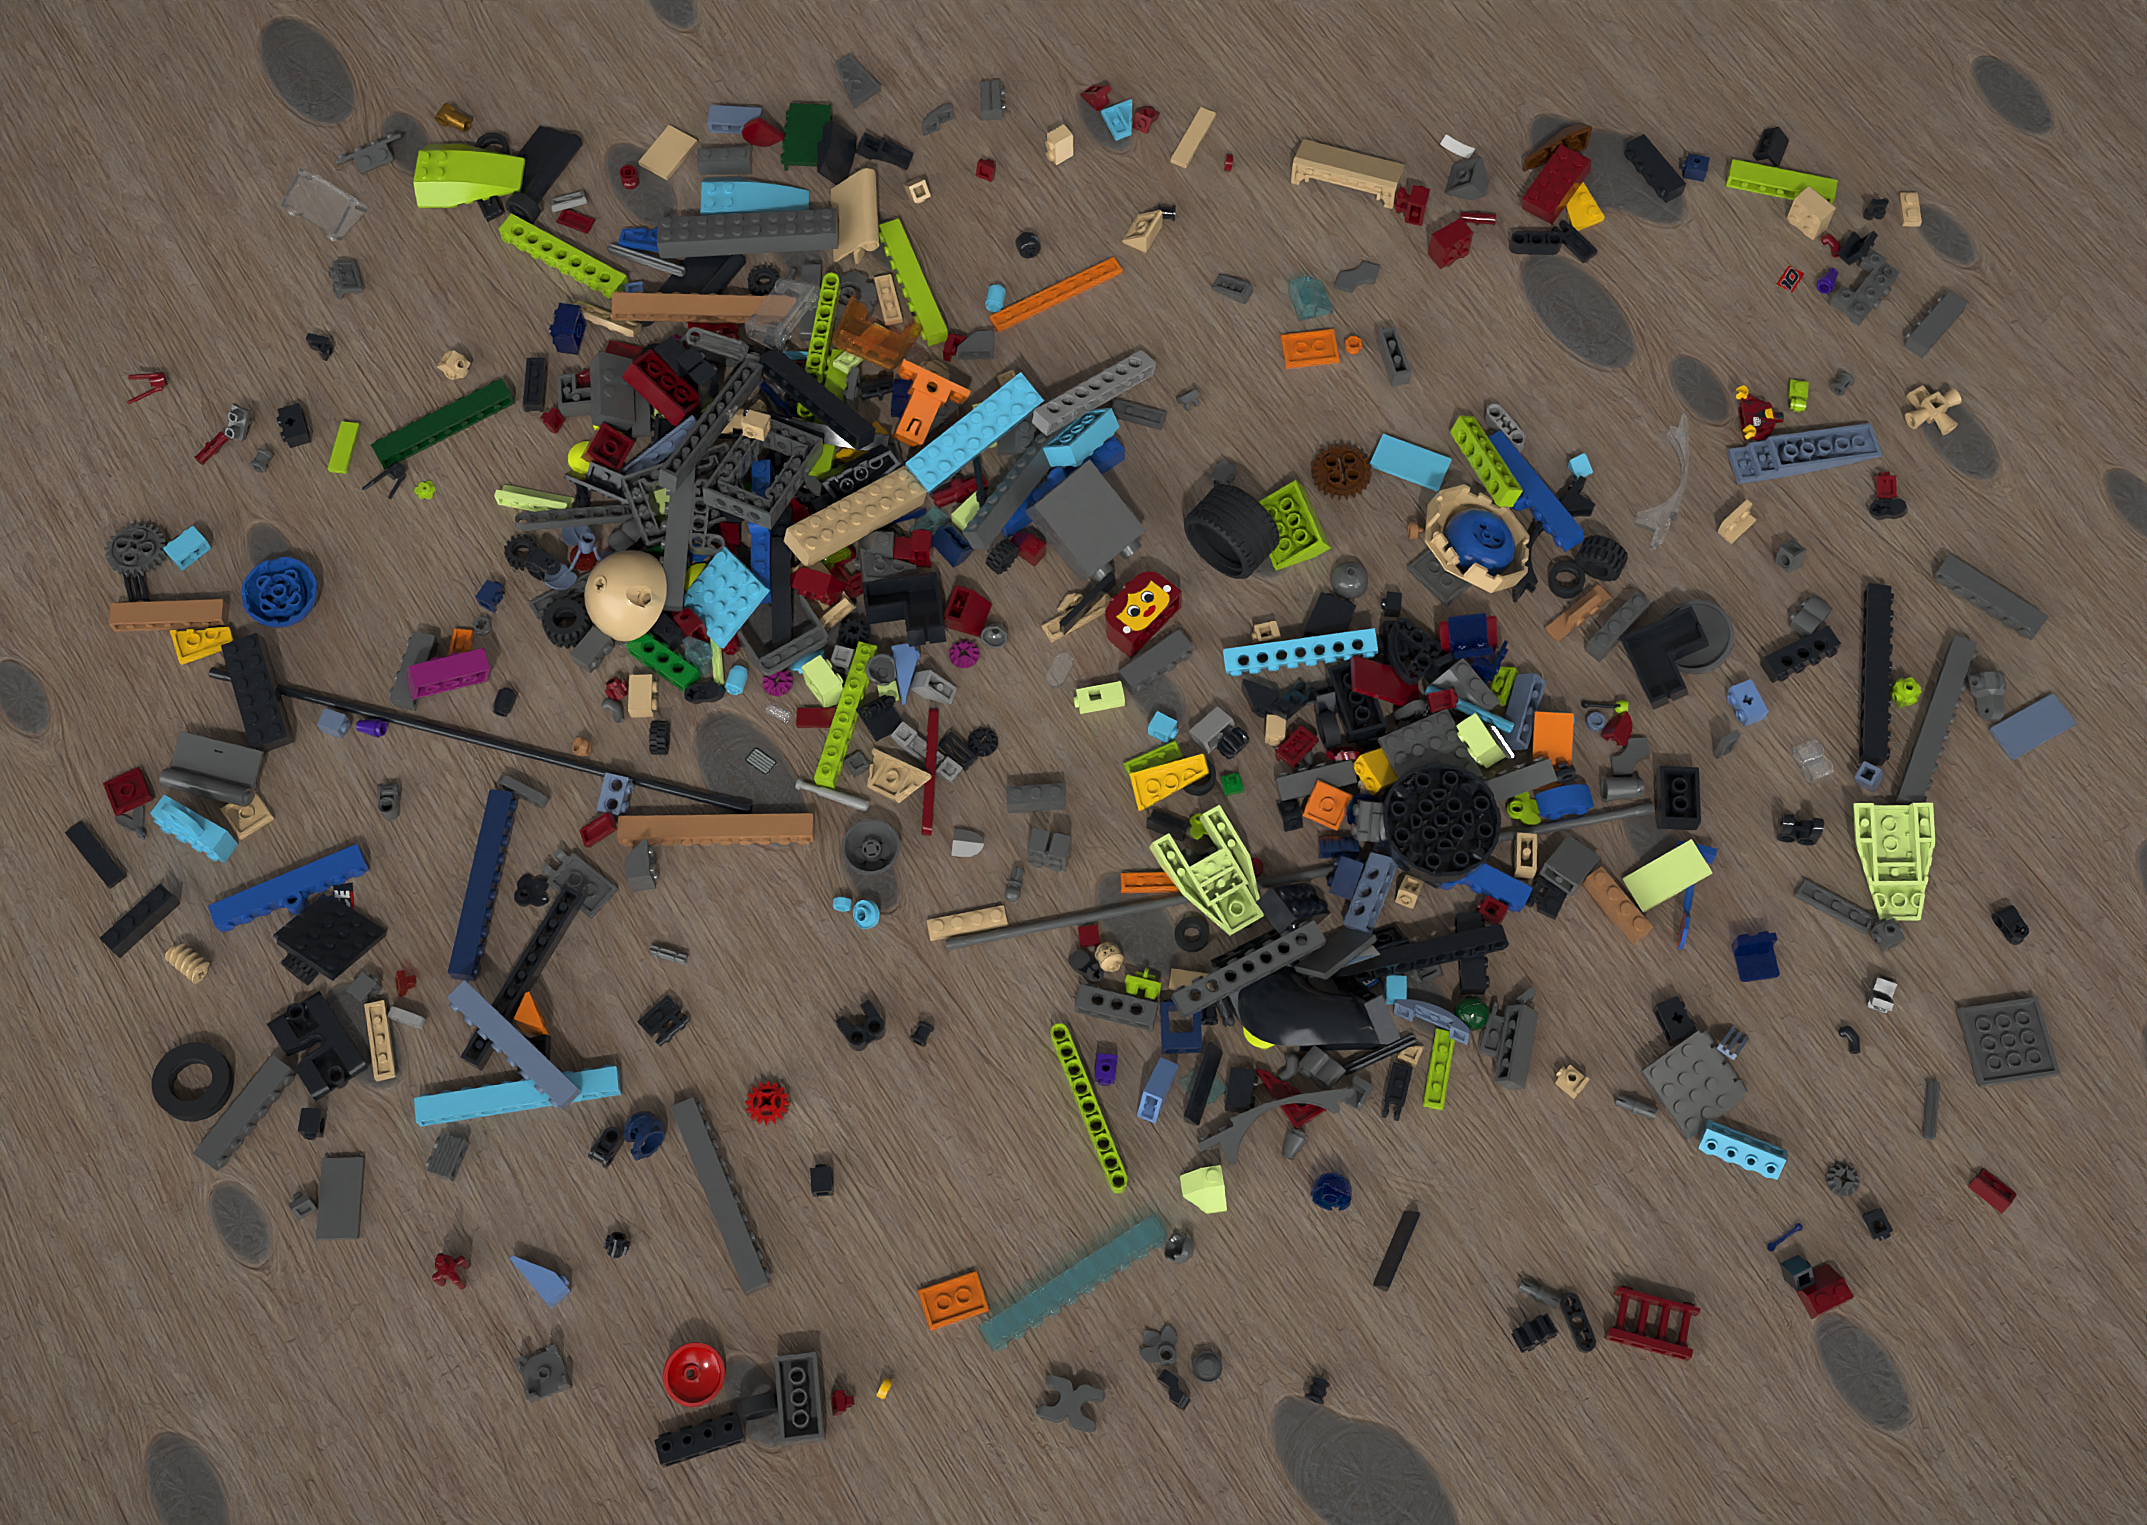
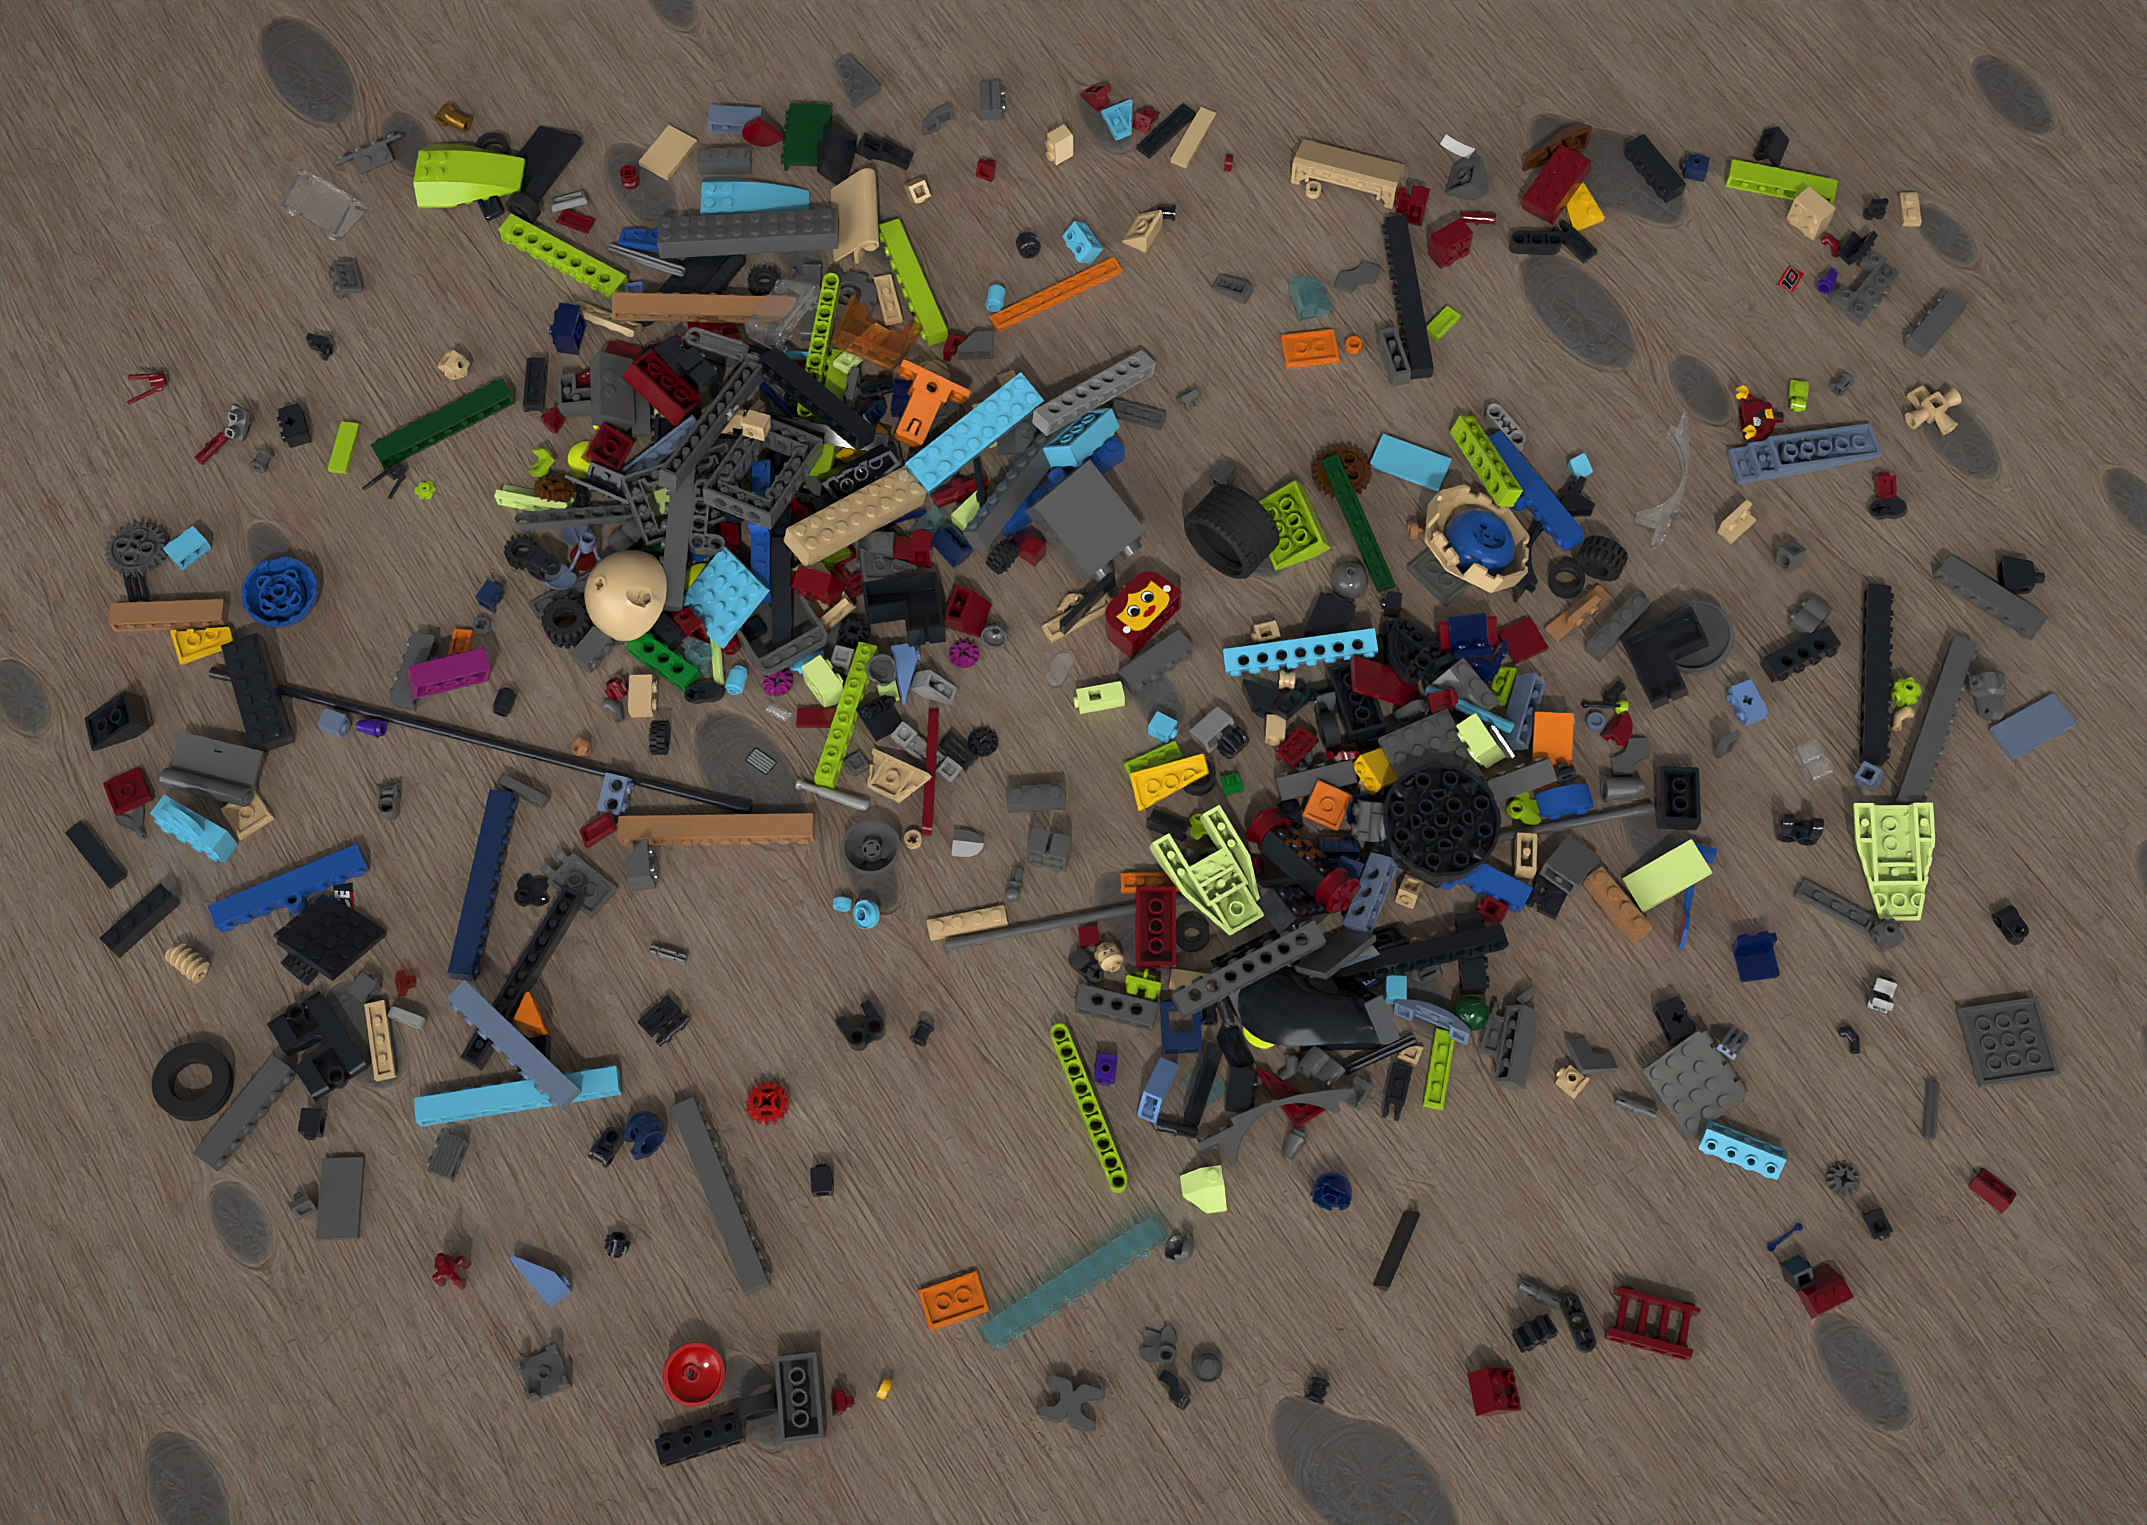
(117, 721): none -> black slope
(542, 465): none -> lime bracket
(554, 488): none -> reddish brown gear
(754, 628): none -> black tile
(873, 412): none -> dark blue piece
(910, 845): none -> tan bush
(1082, 242): none -> medium azure brick
(1155, 927): none -> dark red brick
(1166, 131): none -> black tile
(1177, 1128): none -> black axle
(1235, 1048): none -> black slope
(1287, 679): none -> tan wheel
(1302, 861): none -> brick
(1311, 194): none -> tan bush
(1357, 523): none -> dark green tile
(1408, 296): none -> black brick
(1442, 323): none -> lime tile
(1494, 1391): none -> dark red slope
(1523, 640): none -> dark red tile
(1590, 1062): none -> dark grey tile
(1612, 694): none -> black pin
(1900, 715): none -> tan arm
(2018, 575): none -> black torso

